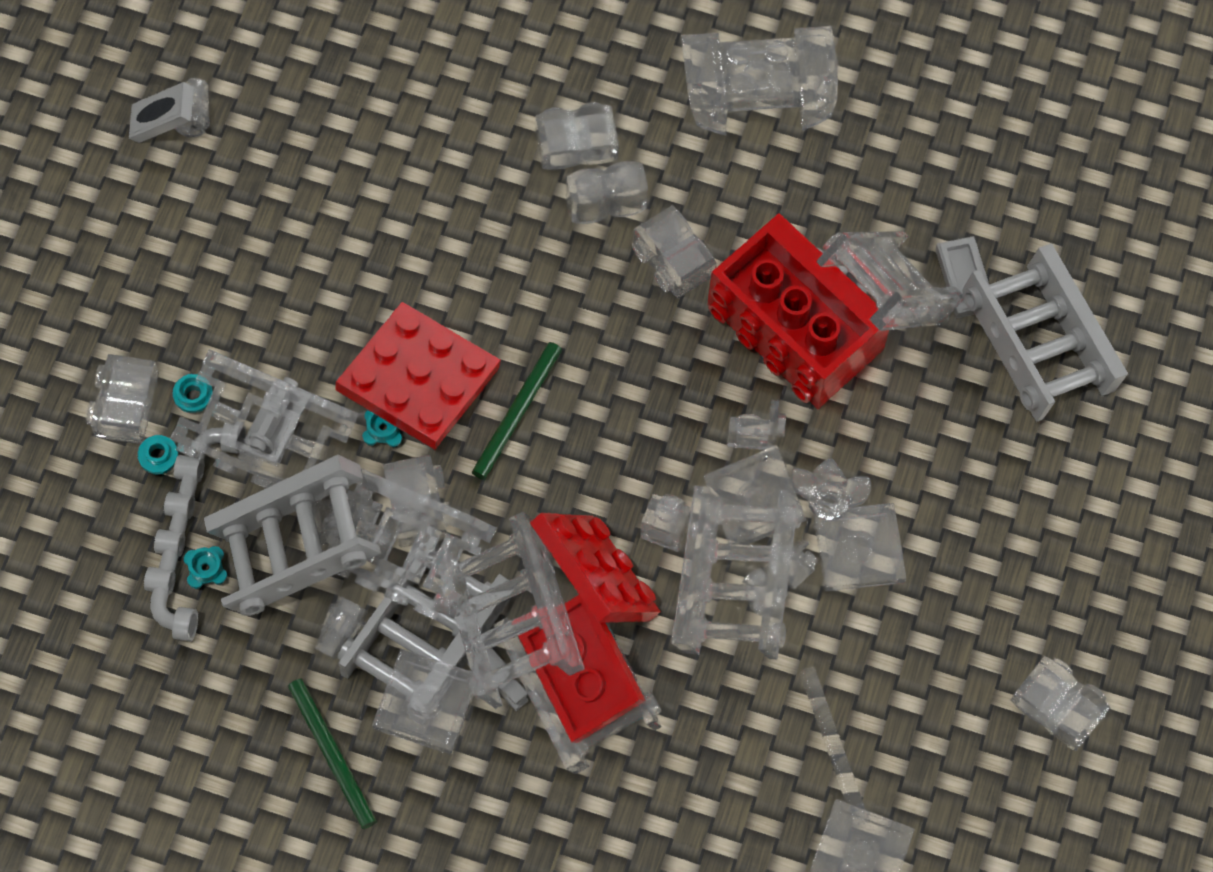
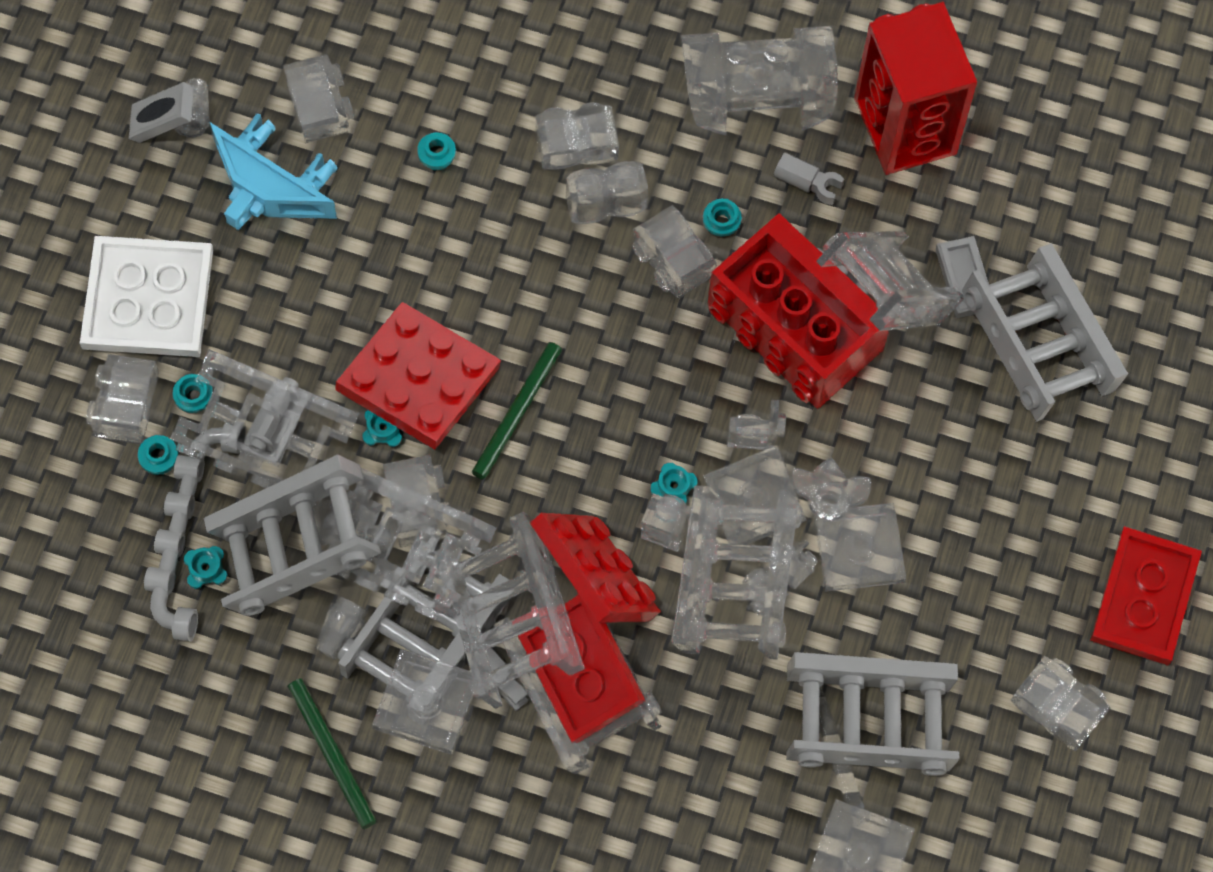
(146, 296): none -> white plate
(266, 187): none -> medium azure connector
(317, 99): none -> clear brick
(439, 160): none -> teal plate
(672, 473): none -> teal plate
(725, 208): none -> teal plate
(808, 177): none -> light grey bar
(892, 678): none -> light grey fence
(914, 87): none -> red brick
(1146, 595): none -> red plate

